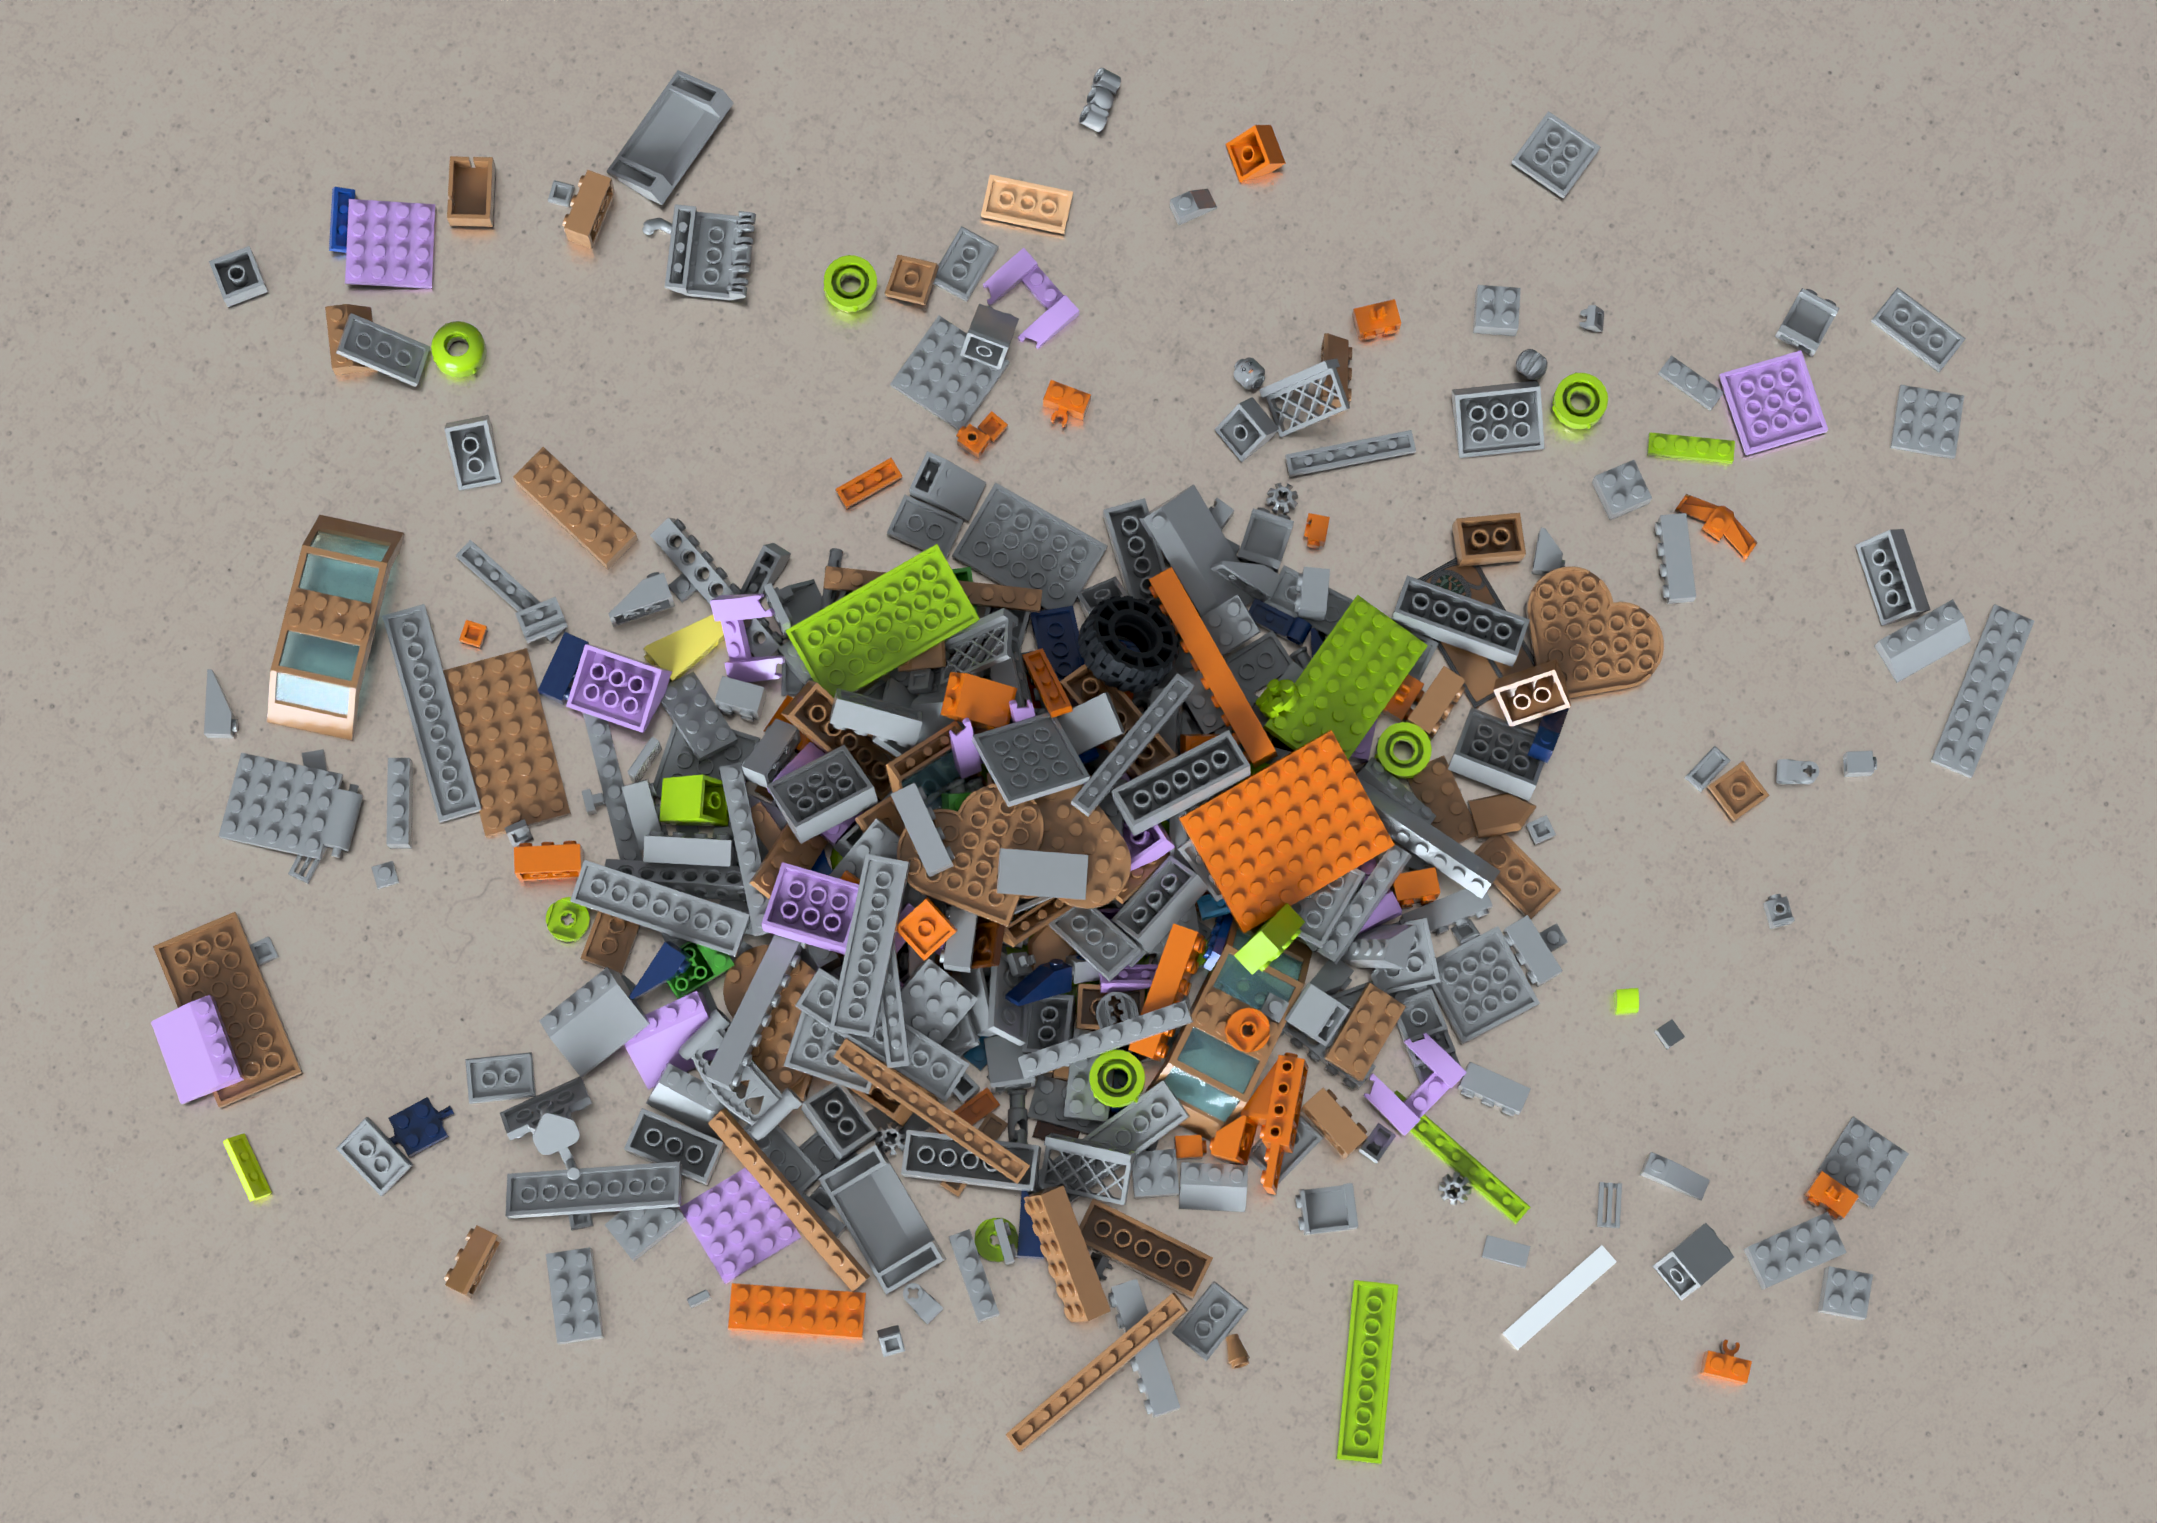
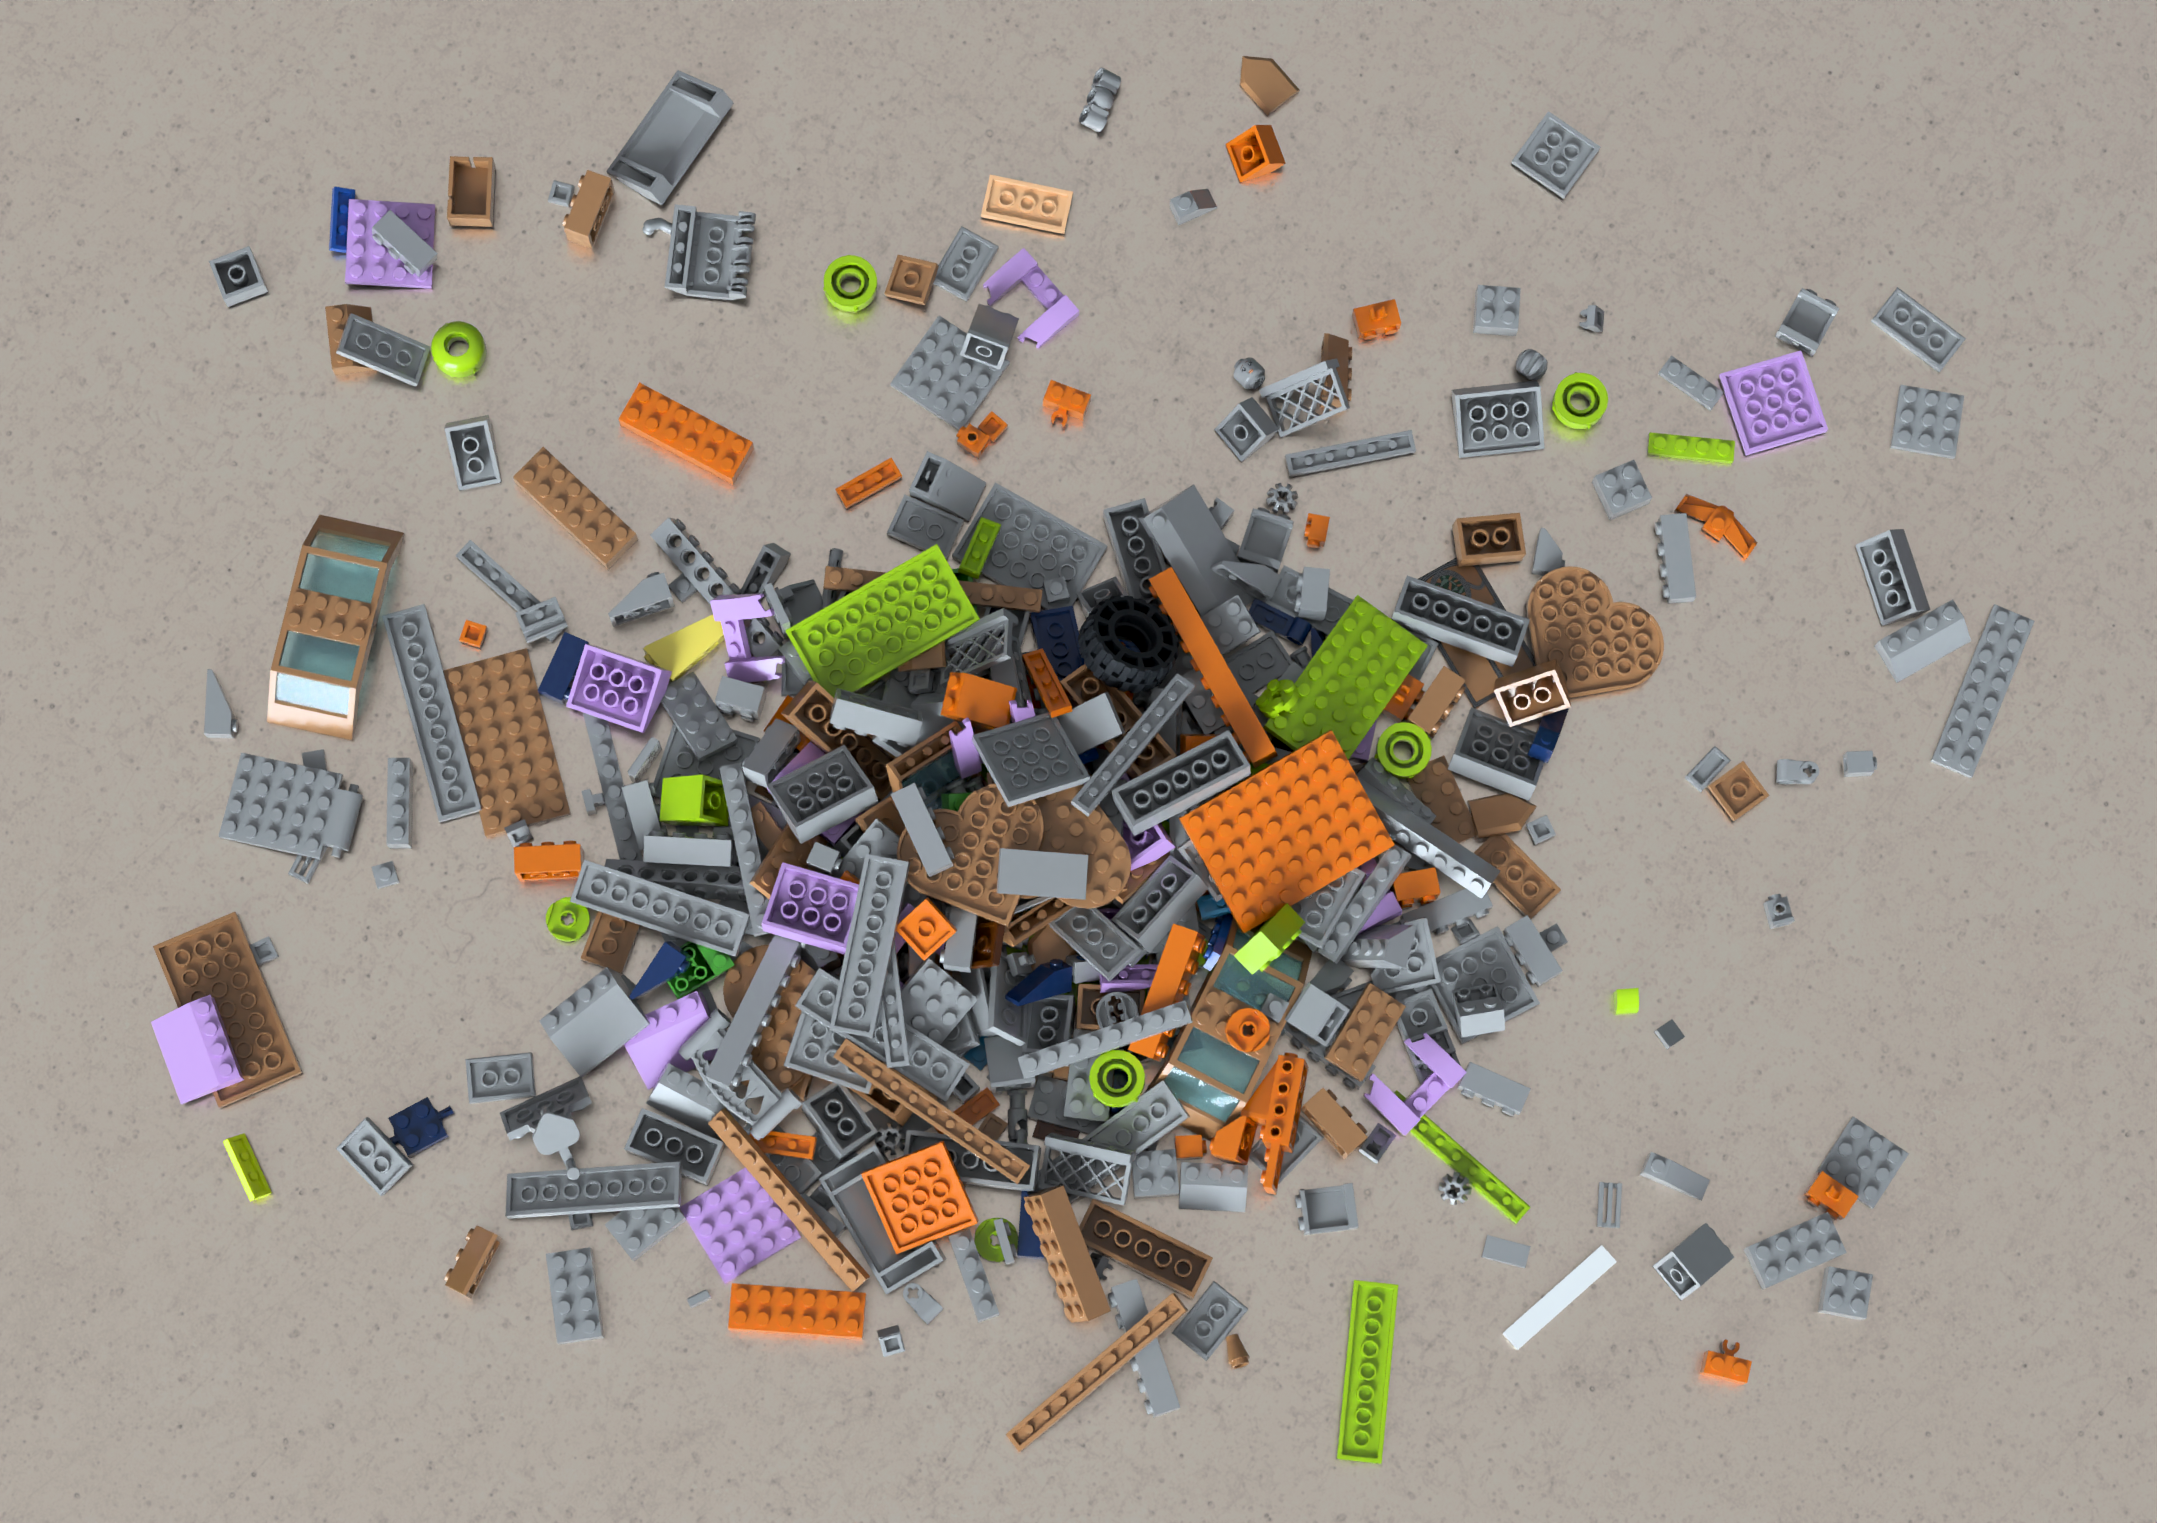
(404, 244): none -> light grey brick
(686, 433): none -> orange brick
(787, 1144): none -> orange plate
(824, 860): none -> light grey slope
(919, 1197): none -> orange plate
(979, 548): none -> lime tile
(1056, 589): none -> light grey plate
(1266, 83): none -> medium nougat tile
(1478, 1010): none -> light grey slope

